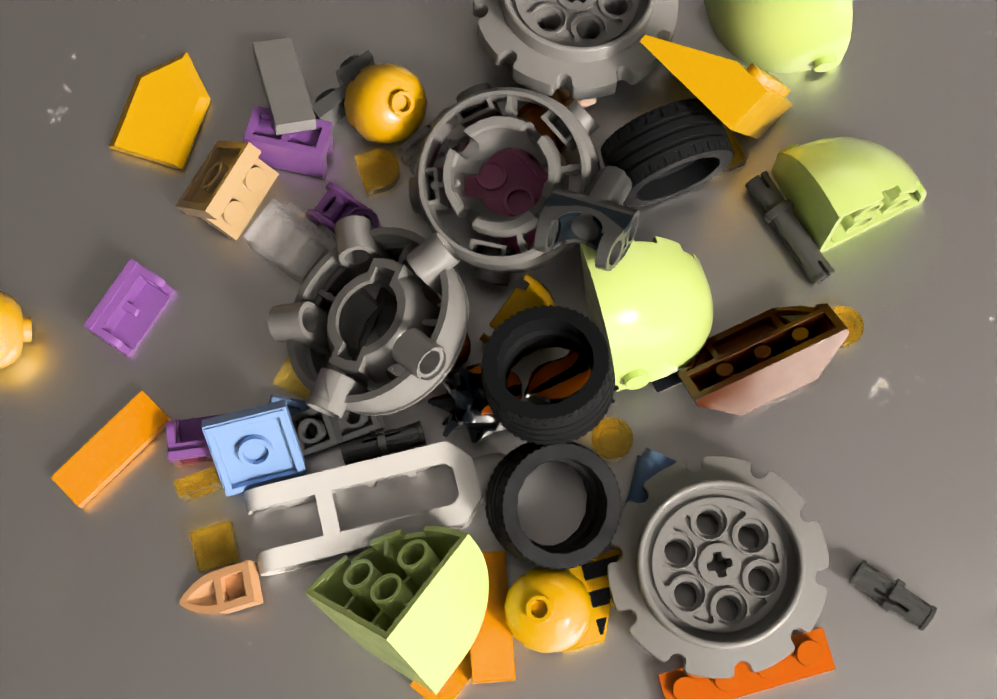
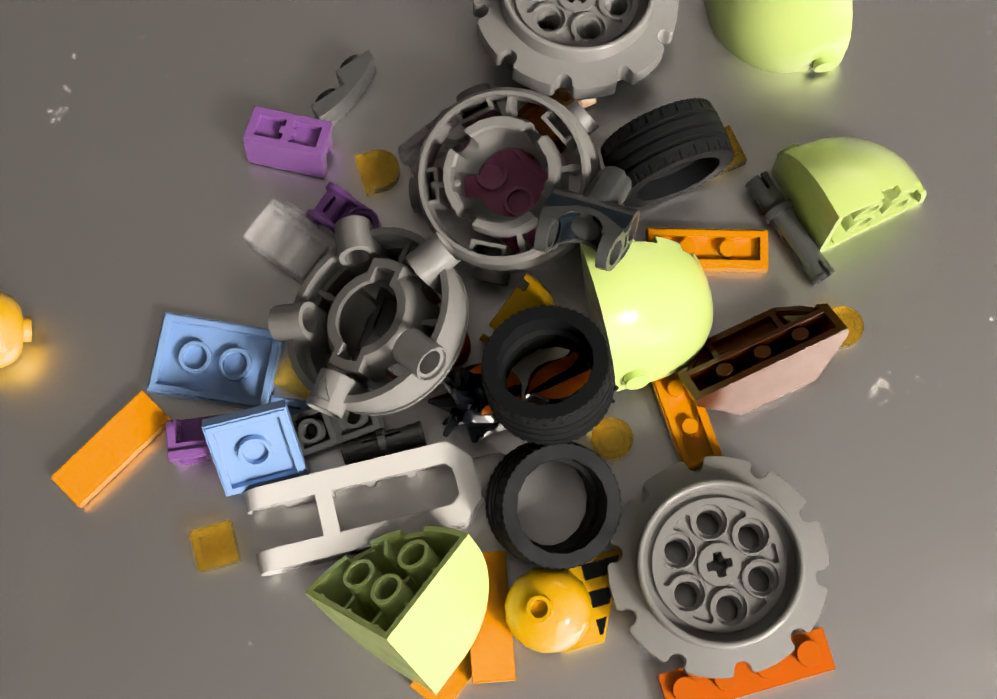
(129, 308): medium lavender hinge -> none
(163, 114): yellow tile -> none
(198, 484): clear yellow tile -> none
(214, 362): none -> light blue tile
(225, 590): light nougat plate -> none
(228, 187): tan bracket -> none
(284, 86): light grey tile -> none
(385, 103): yellow cylinder -> none
(645, 467): light blue cone -> none
(685, 422): none -> light orange tile
(720, 248): none -> light orange tile
(739, 95): yellow slope -> none
(892, 595): dark grey pin -> none

